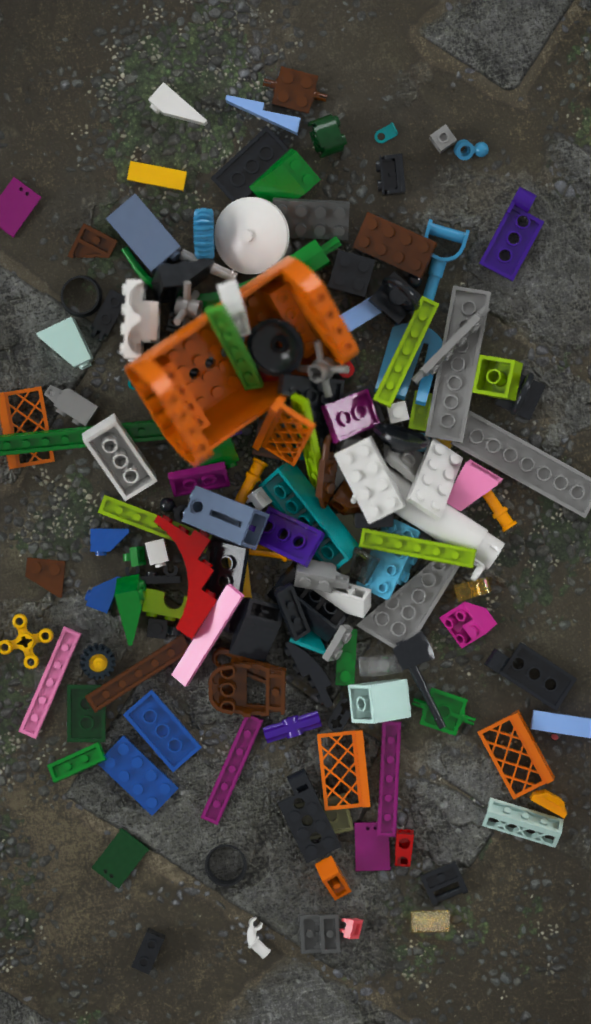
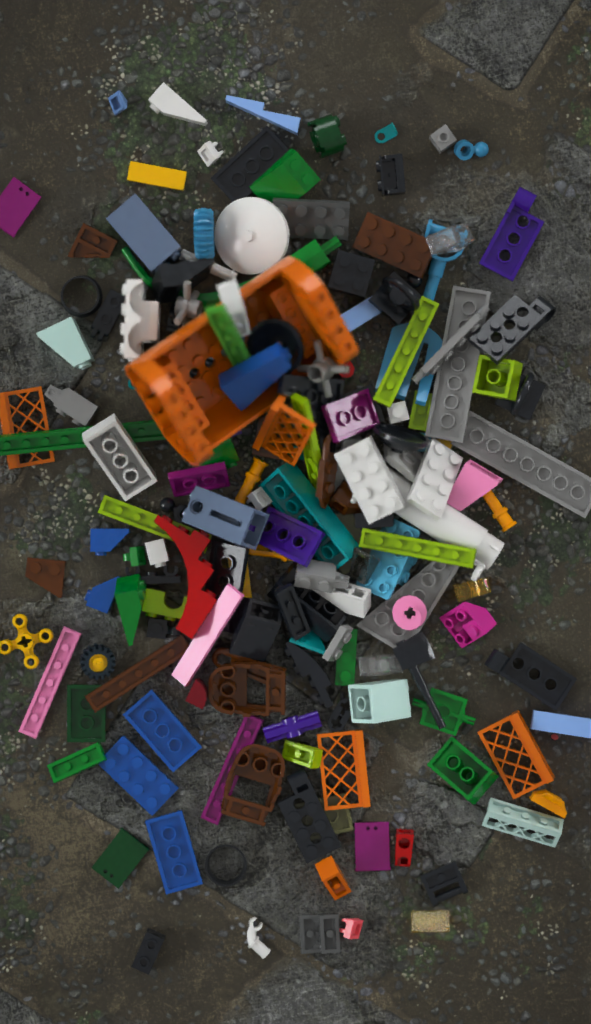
(118, 102): none -> medium blue slope
(174, 851): none -> blue plate
(198, 694): none -> dark red brick
(209, 153): none -> white tile
(254, 375): none -> blue slope
(261, 765): none -> reddish brown slope
(295, 90): reddish brown plate -> none
(302, 754): none -> lime slope
(389, 779): magenta tile -> none
(415, 620): none -> bright pink piece
(450, 239): none -> clear slope
(462, 770): none -> green slope
(538, 312): none -> black hinge

